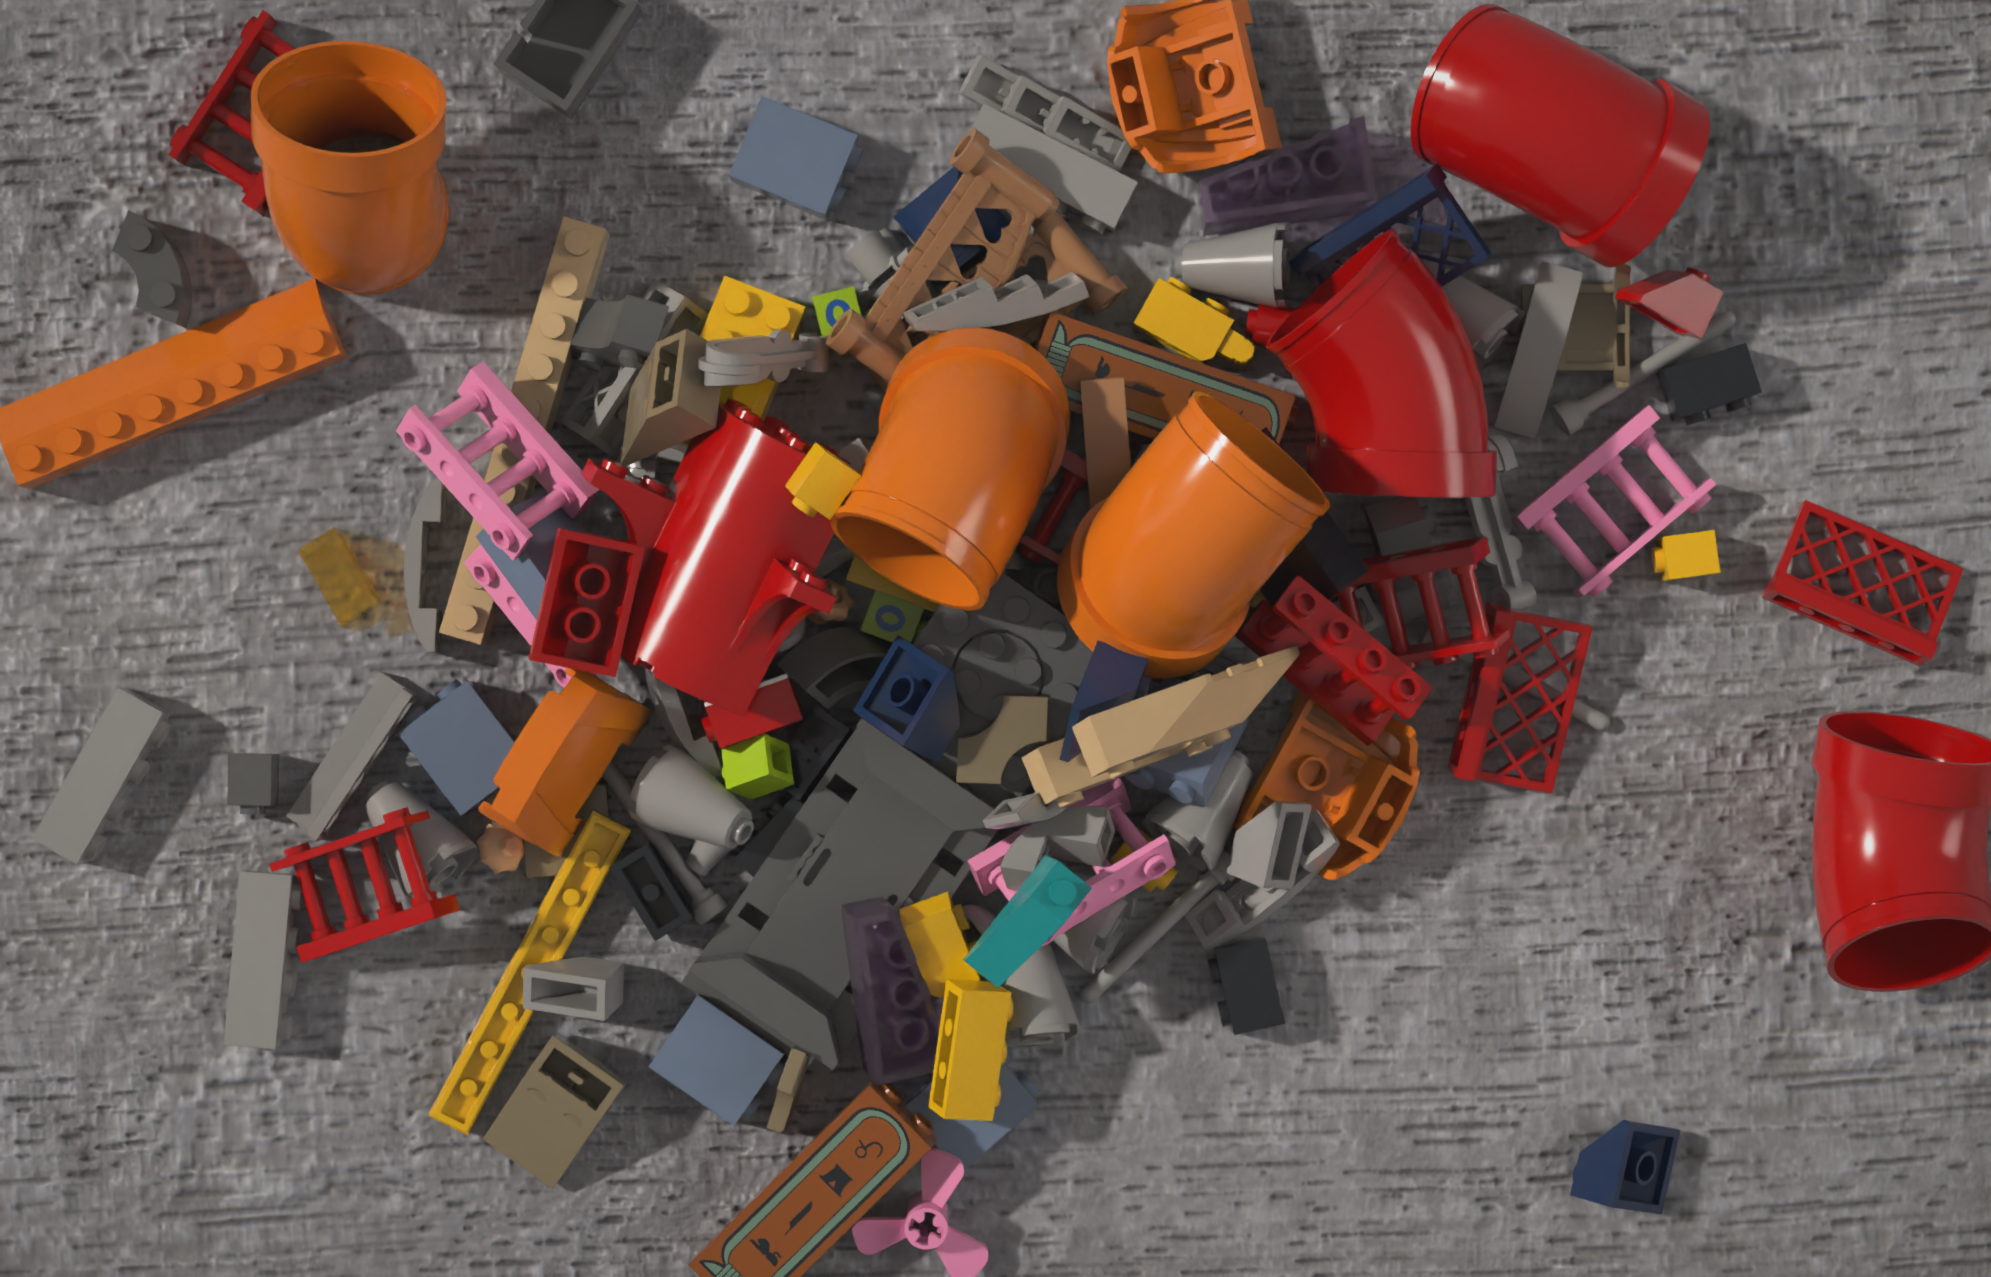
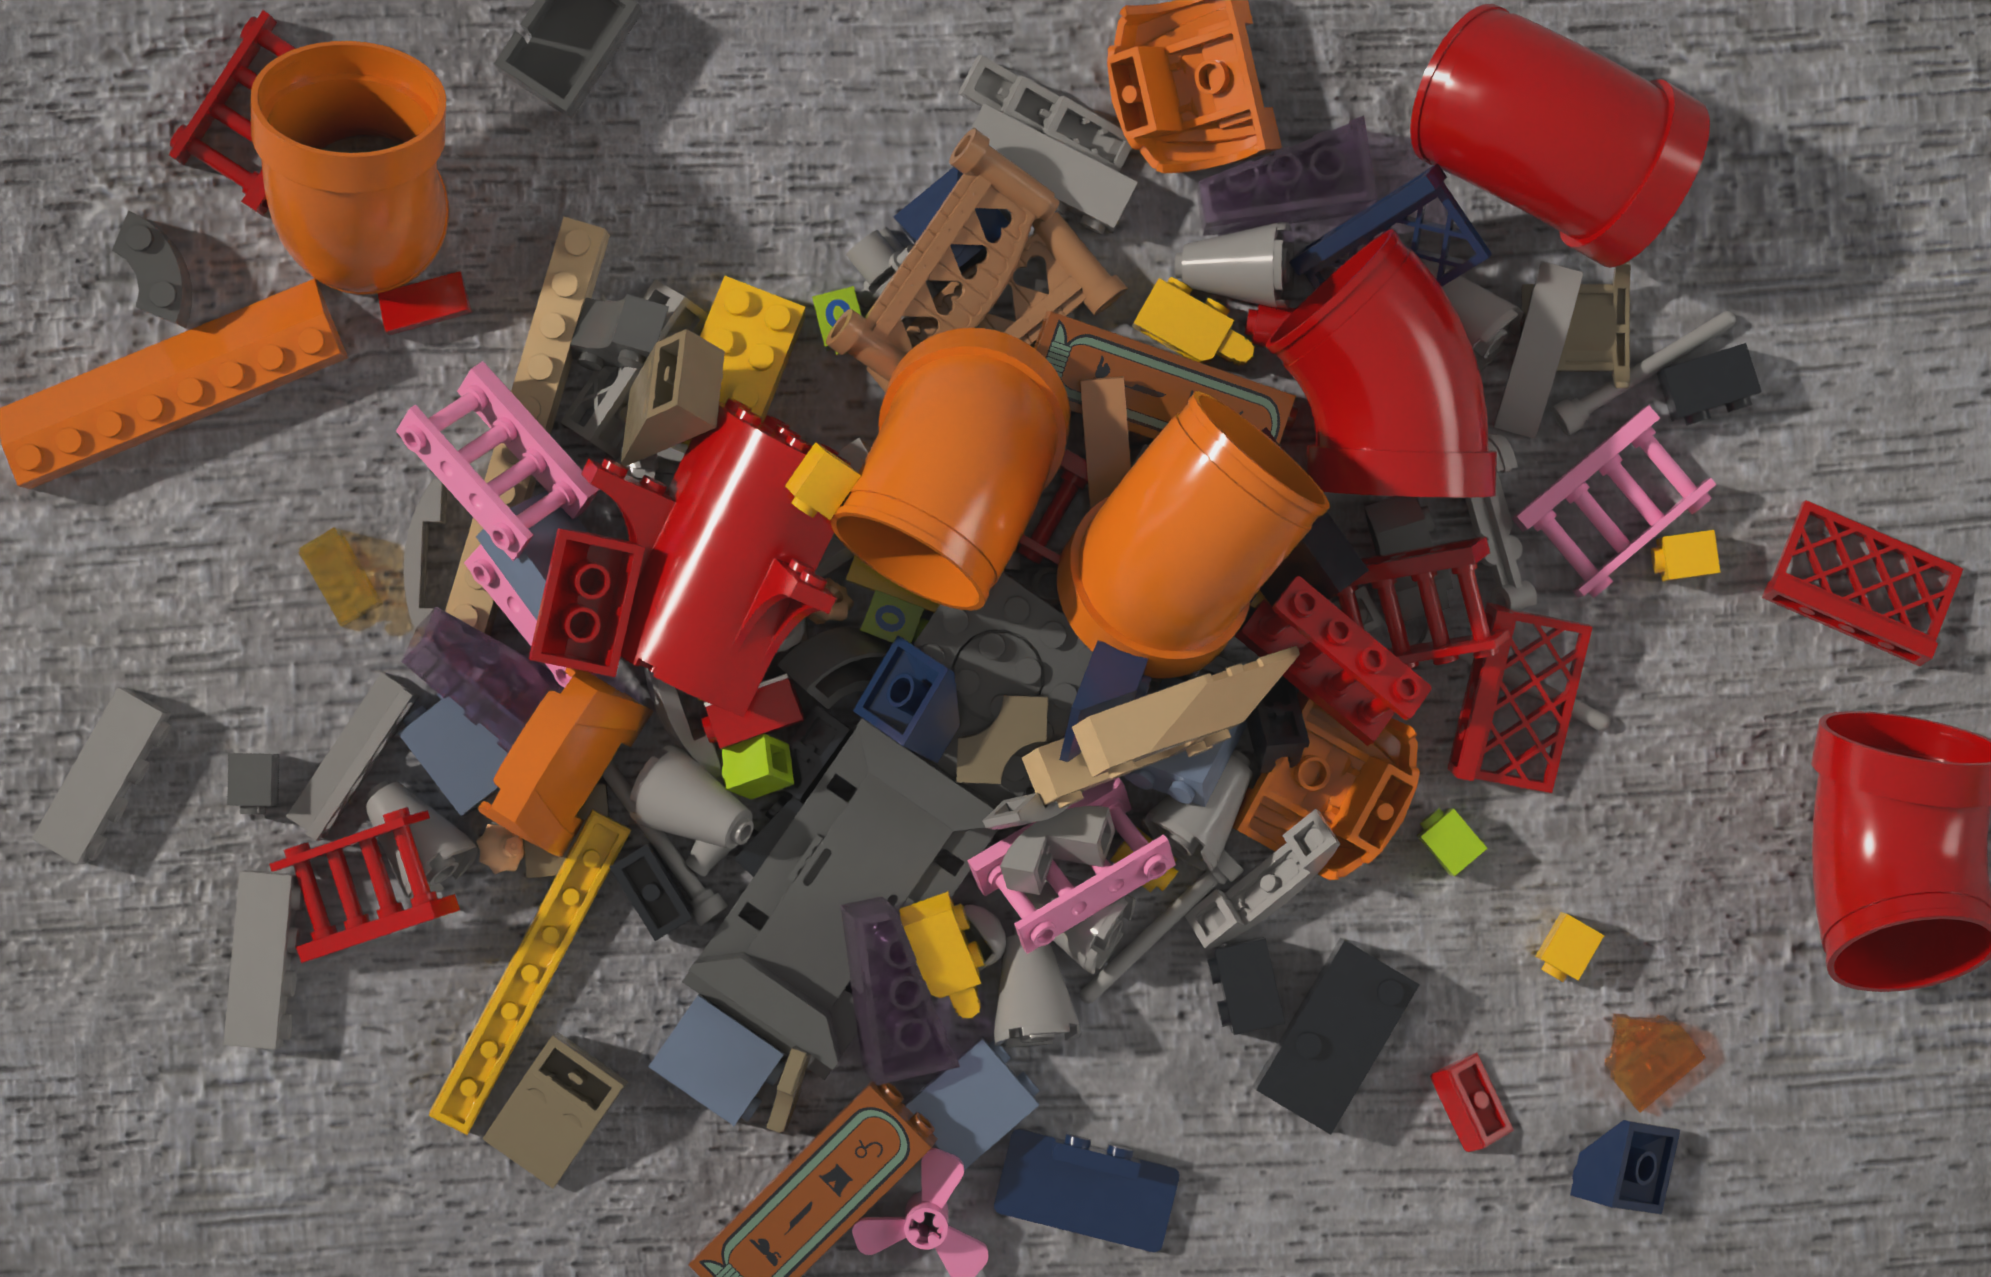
(424, 303): none -> red slope
(479, 674): none -> clear purple wedge
(574, 987): light grey slope -> none
(758, 357): light grey piece -> none
(796, 158): sand blue brick -> none
(970, 1050): yellow brick -> none
(982, 306): light grey slope -> none
(1027, 920): teal slope -> none
(1087, 1189): none -> dark blue bracket
(1271, 845): light grey slope -> none
(1278, 727): none -> black hinge
(1335, 1036): none -> black brick
(1450, 840): none -> lime brick
(1471, 1103): none -> red slope
(1568, 948): none -> yellow brick
(1649, 1057): none -> clear orange slope
(1675, 300): slope -> none

